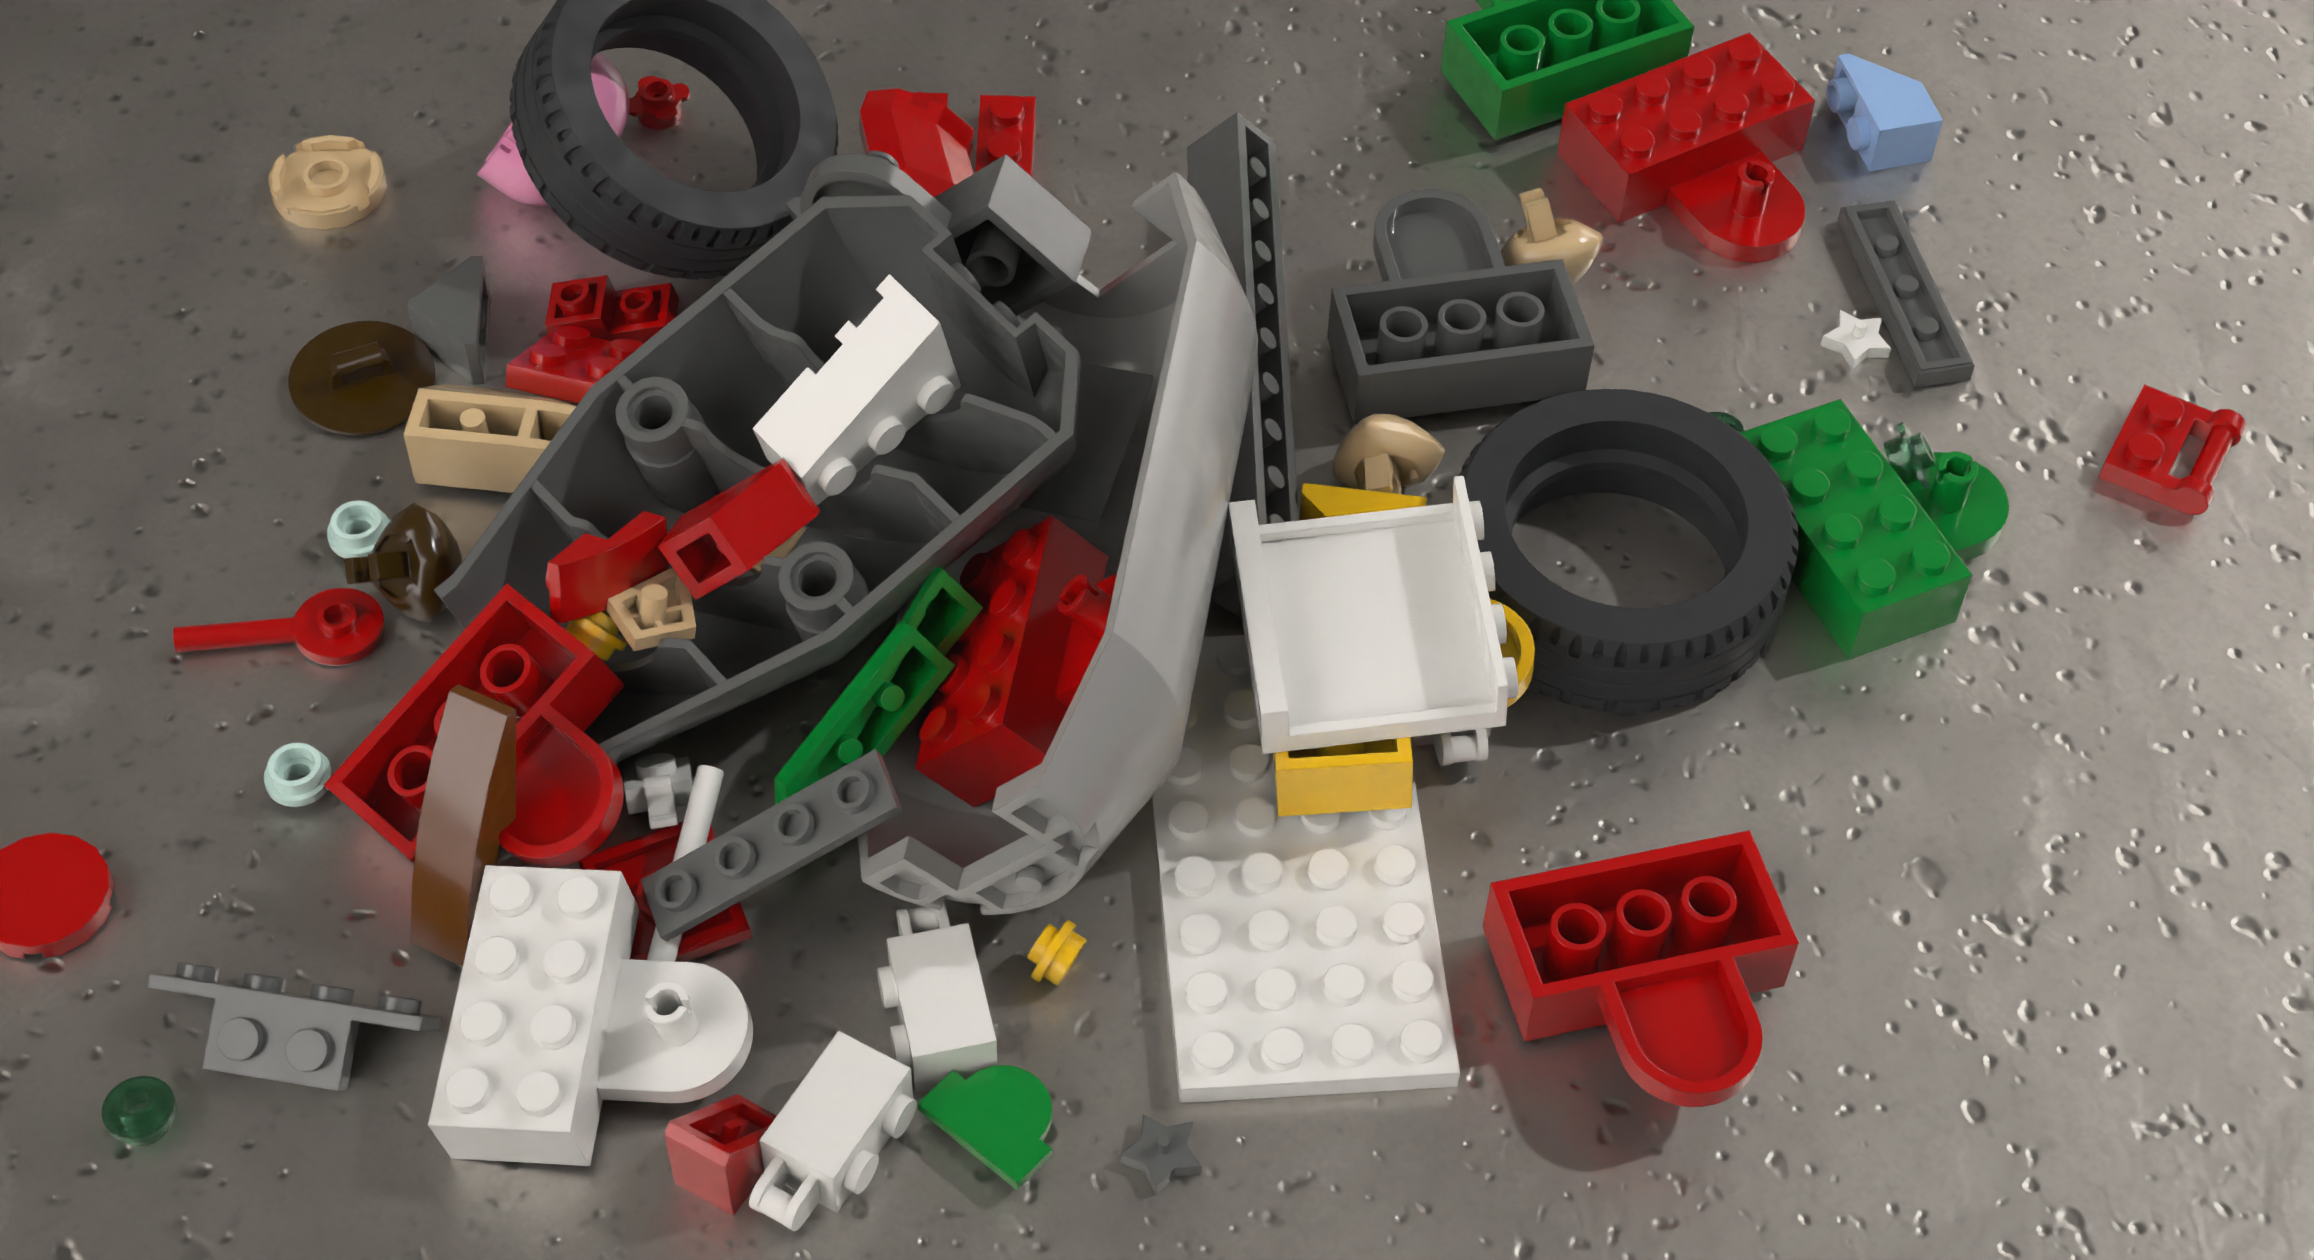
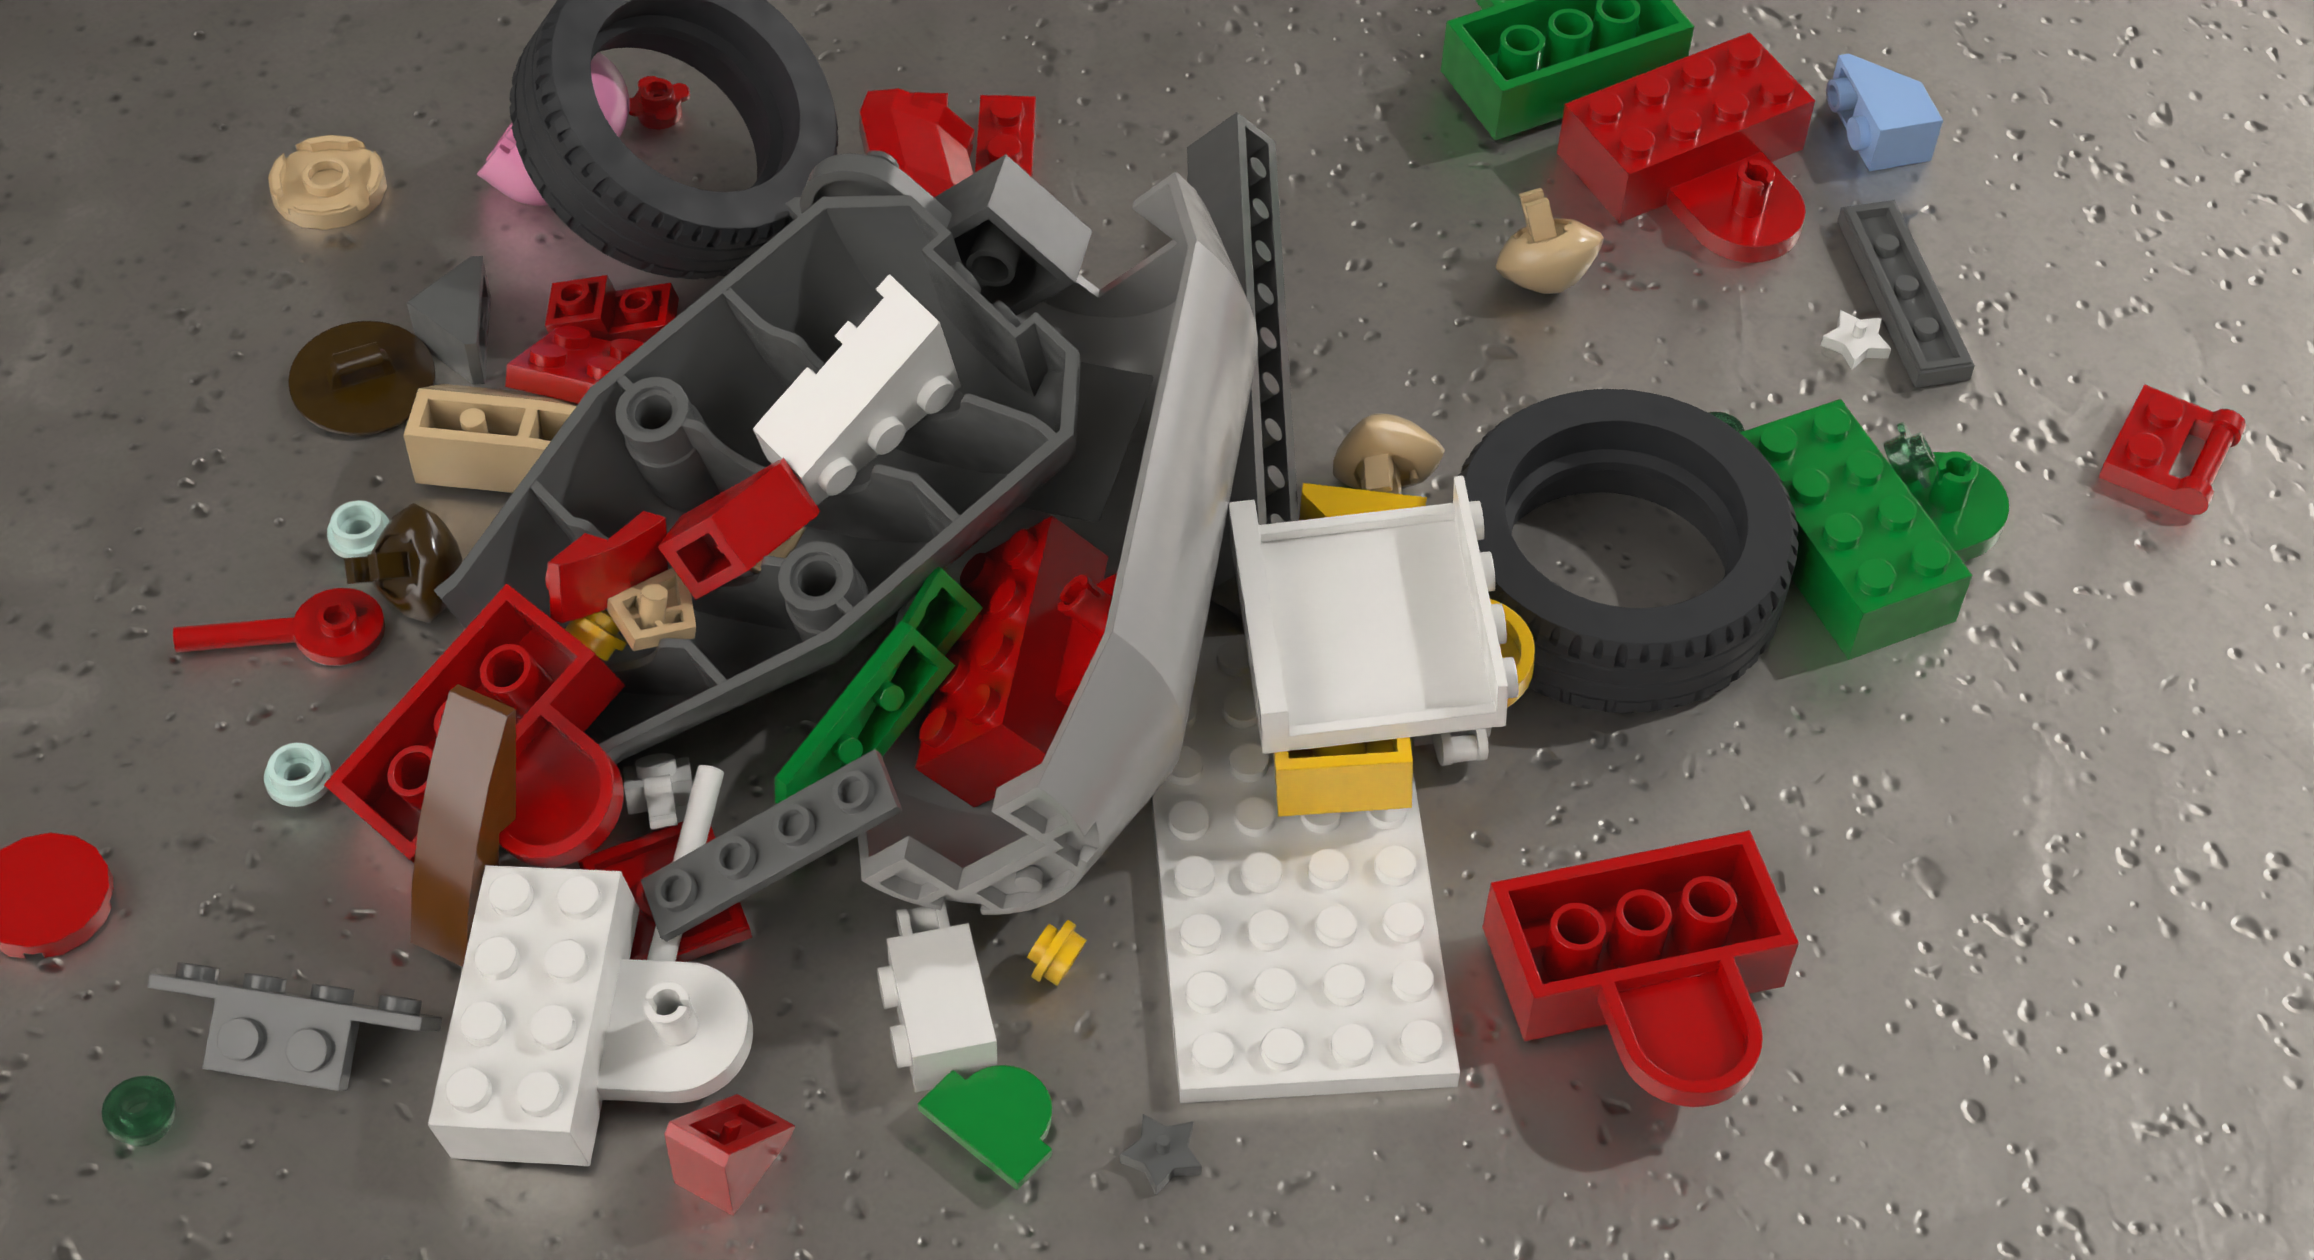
(832, 1131): white brick -> none
(1452, 319): dark grey brick -> none

